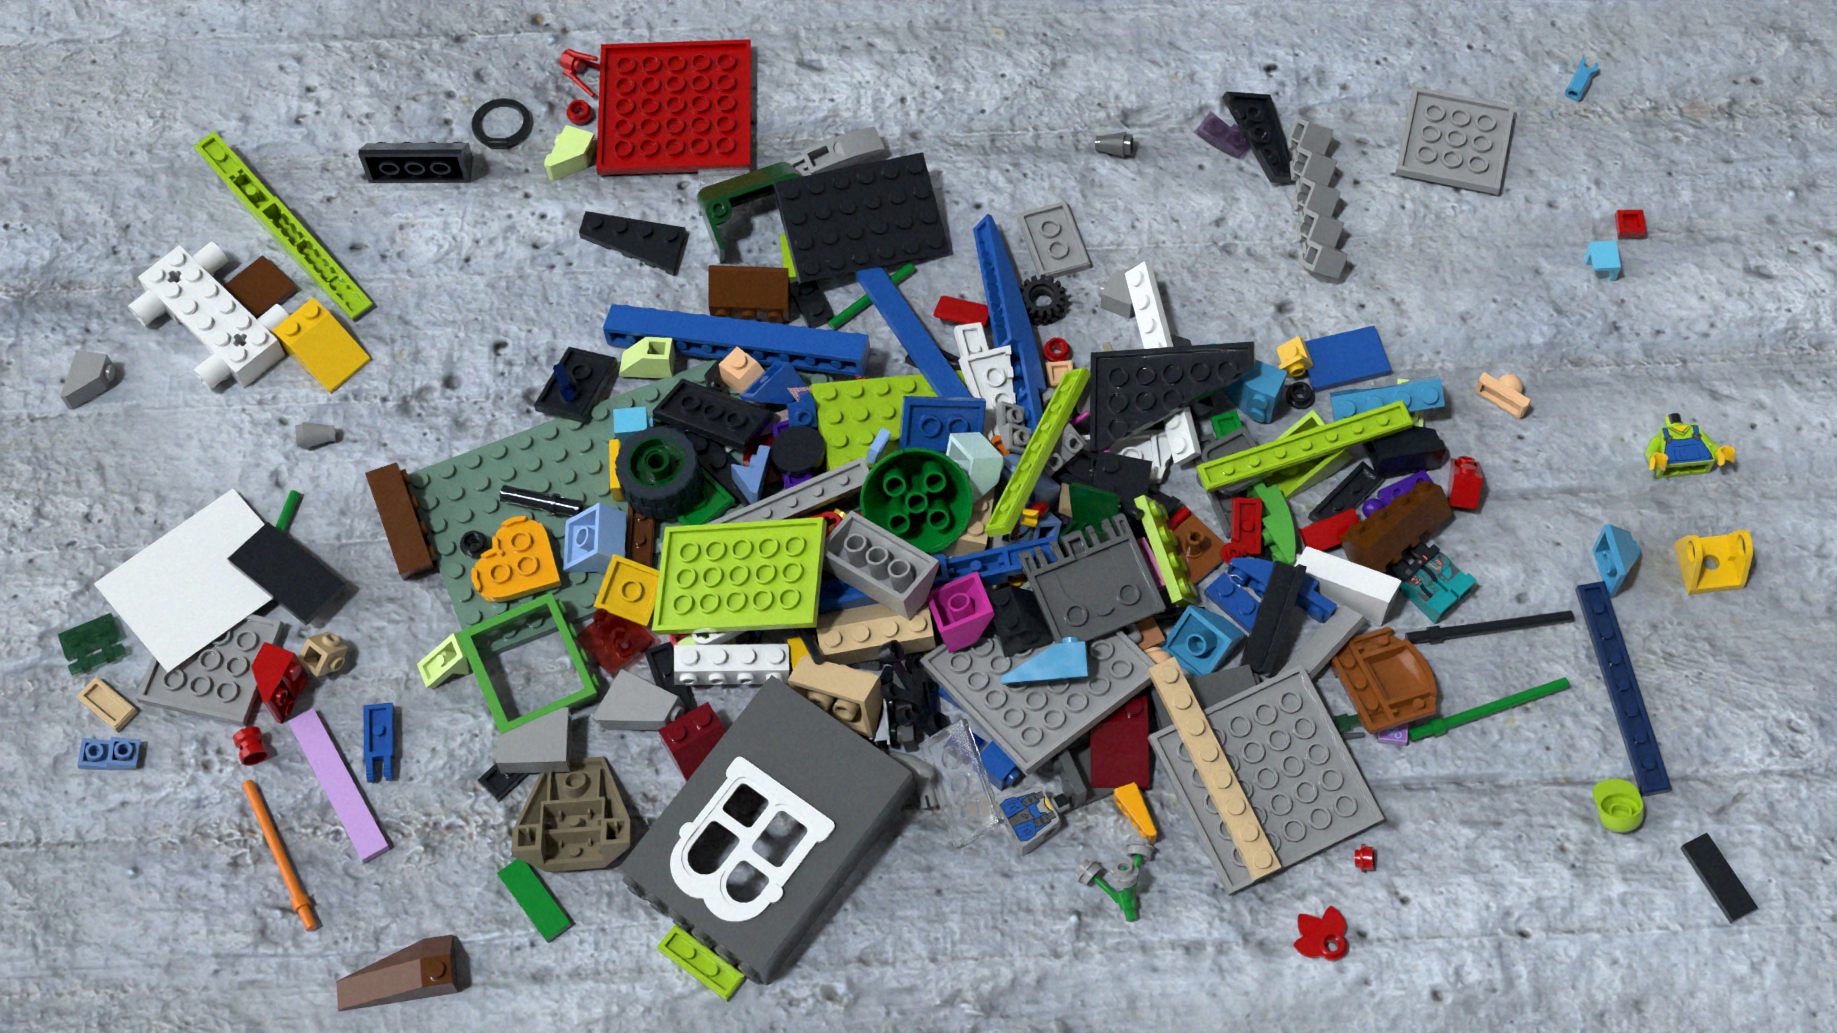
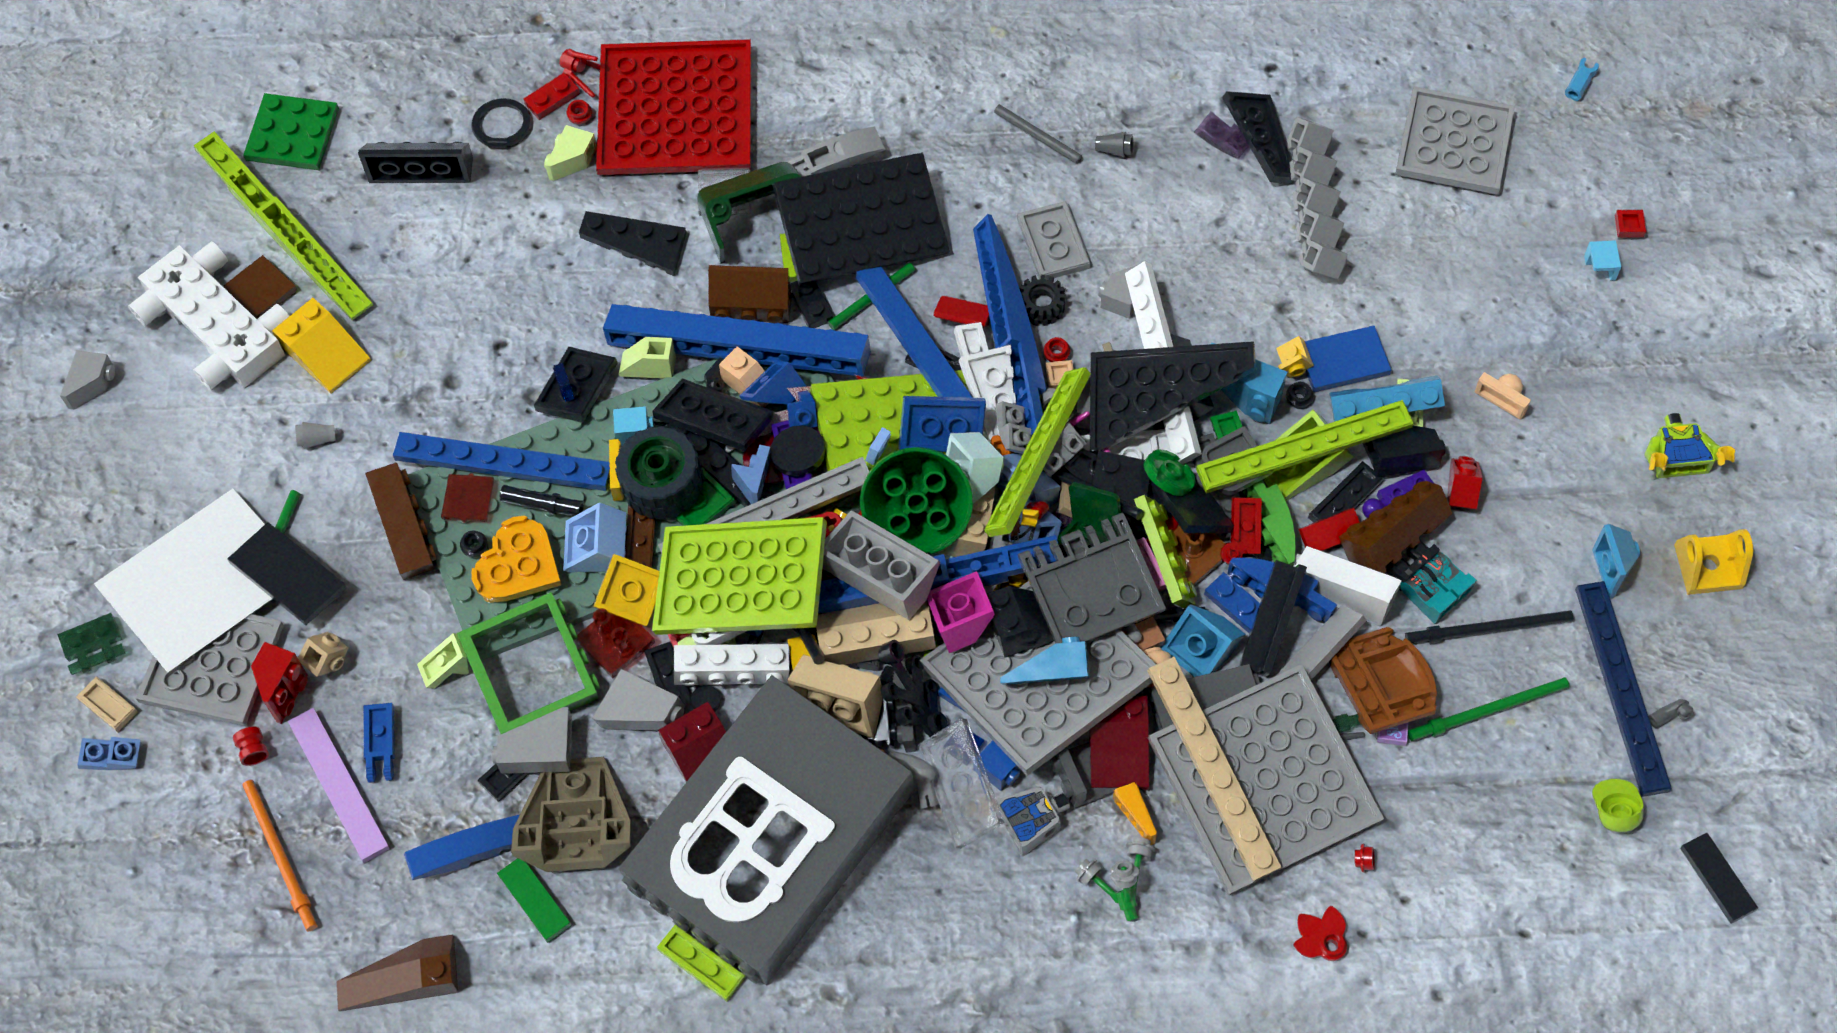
(291, 131): none -> green plate
(461, 848): none -> blue slope
(467, 498): none -> clear red piece
(502, 461): none -> blue plate
(551, 96): none -> red plate
(706, 694): none -> black tile
(1038, 133): none -> dark grey bar
(1168, 473): none -> green tile
(1195, 511): none -> black tile
(1680, 707): none -> dark grey arm

